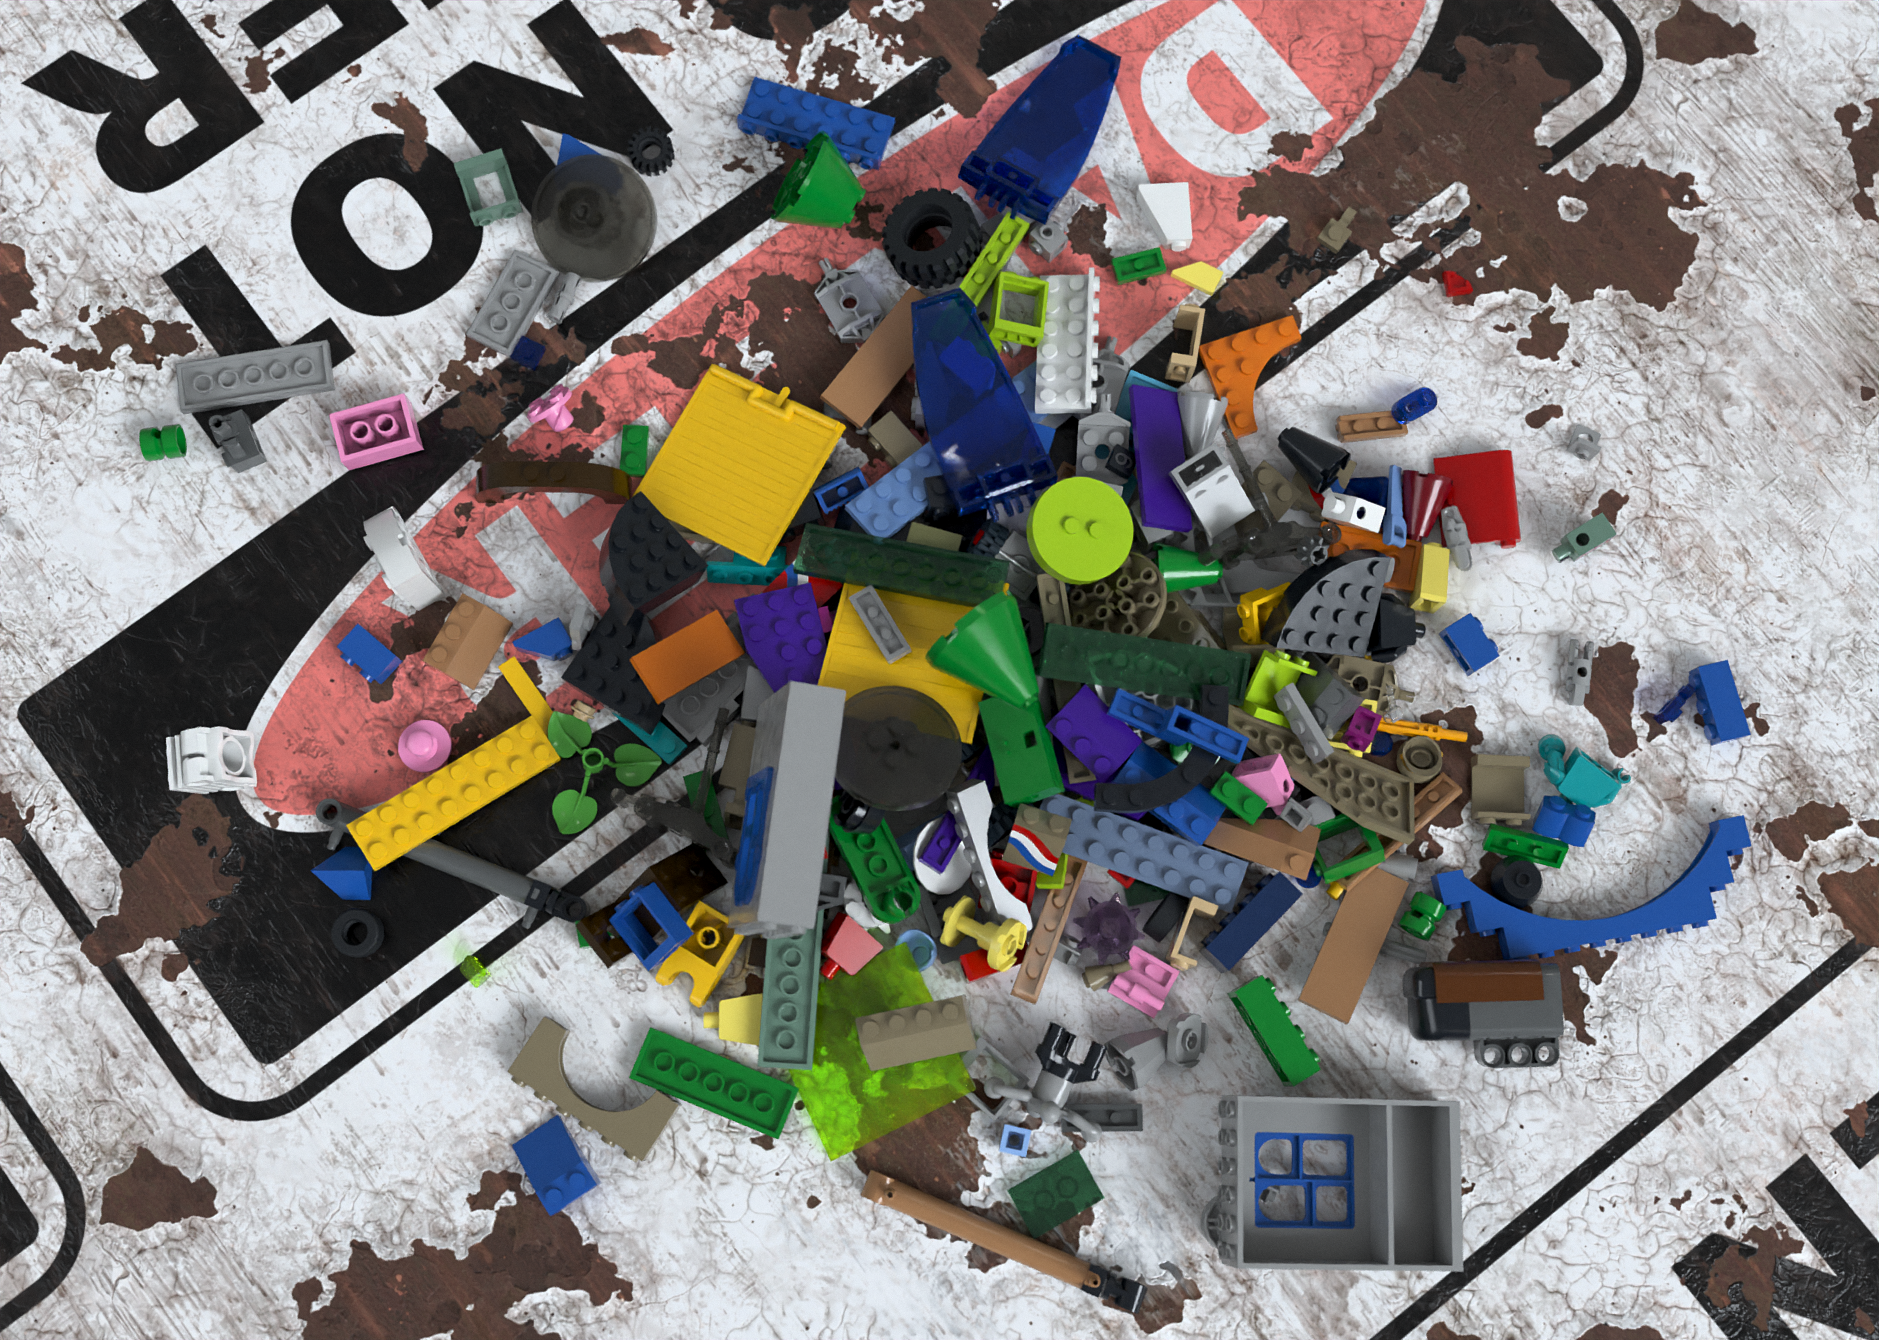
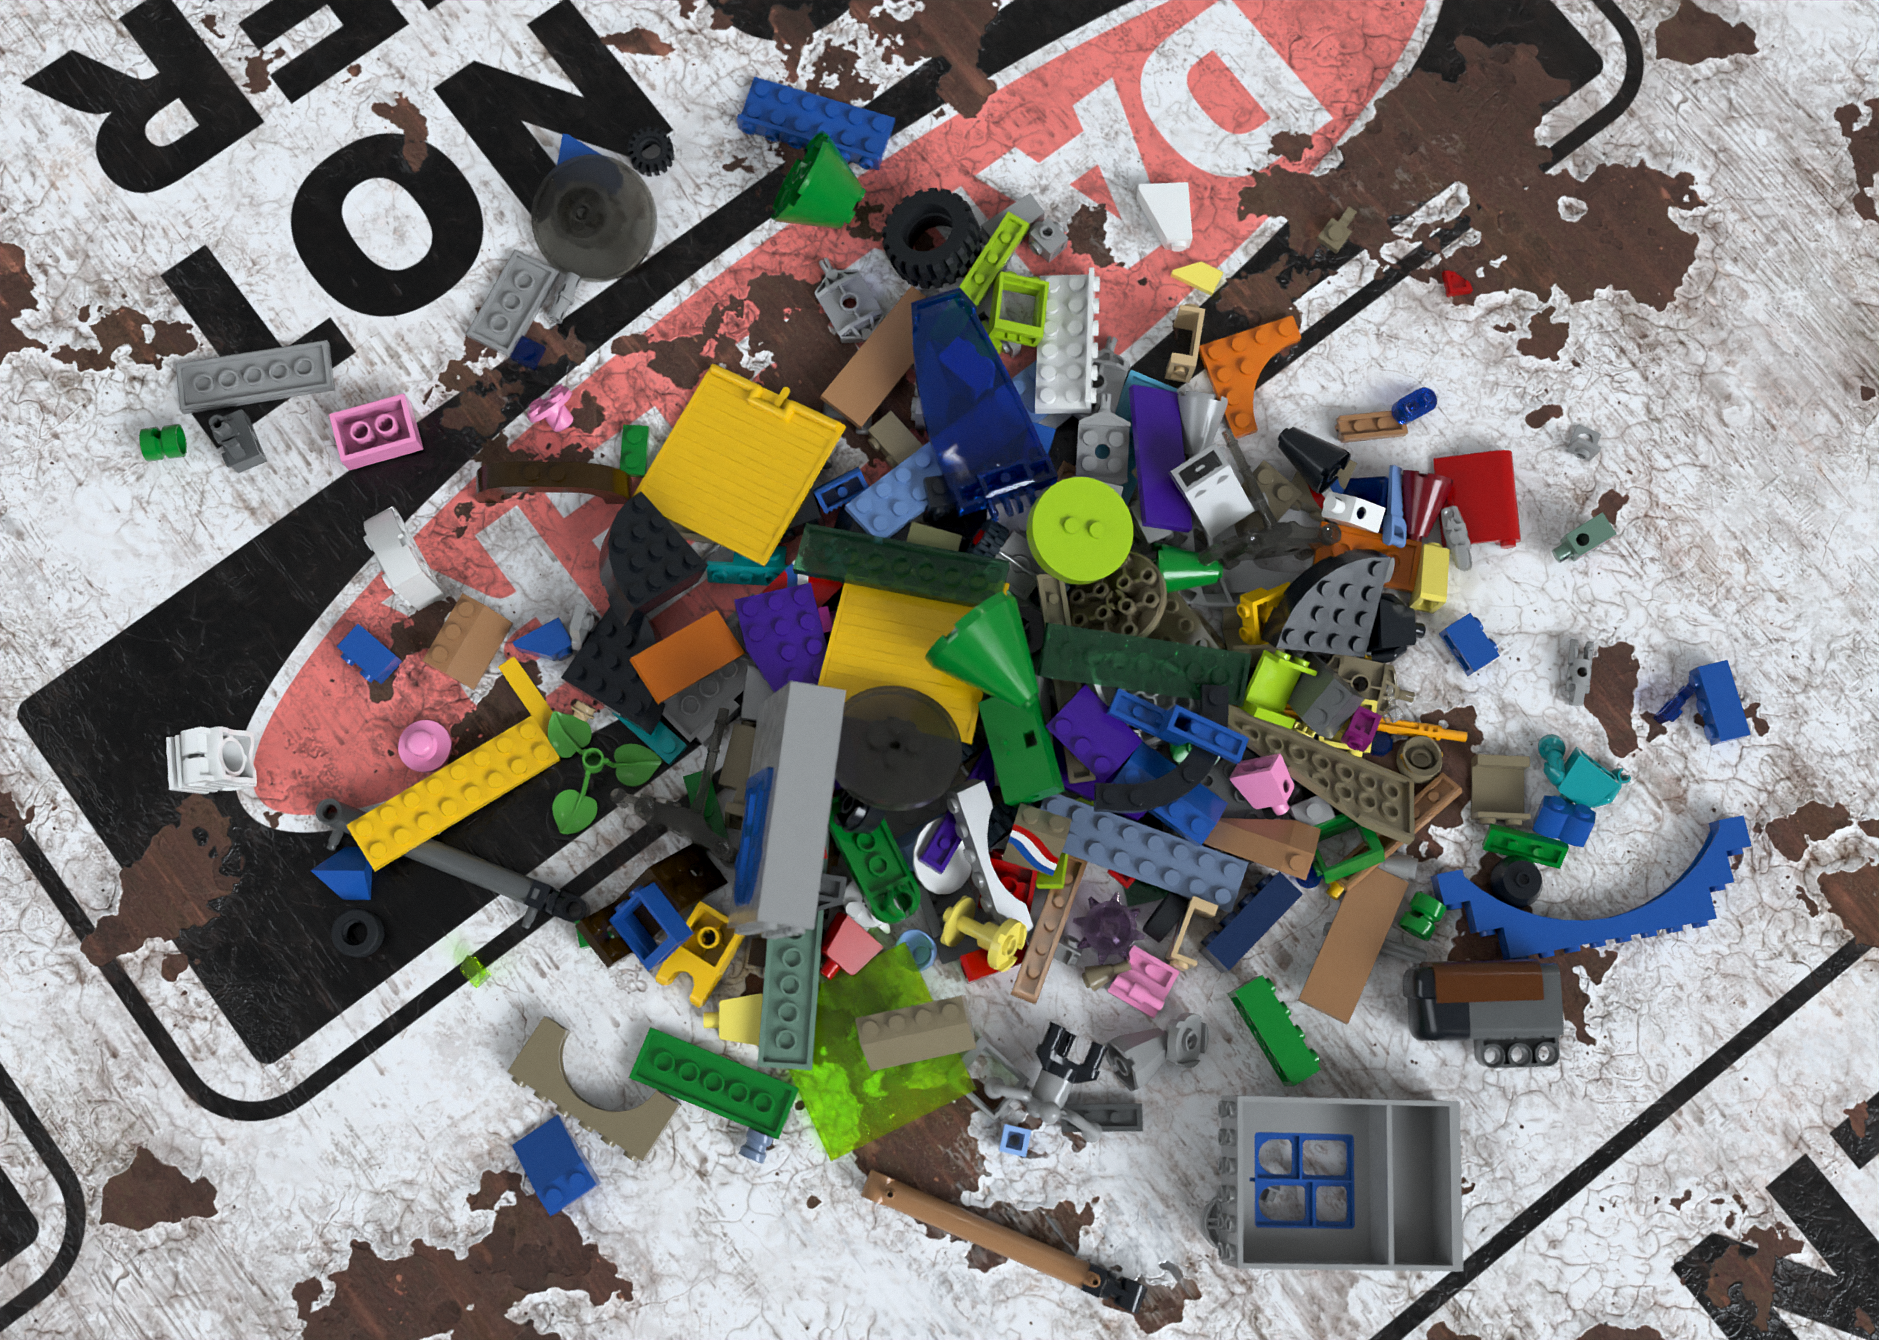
(480, 166): sand green panel -> none
(756, 1145): none -> sand blue wheel
(880, 624): light grey plate -> none
(1045, 134): clear blue windscreen -> none
(1055, 1194): clear green tile -> none
(1121, 462): black tile -> none
(1138, 266): green plate -> none
(1238, 798): green plate -> none
(1296, 815): light grey slope -> none
(1303, 723): light grey plate -> none
(1312, 551): dark grey gear -> none

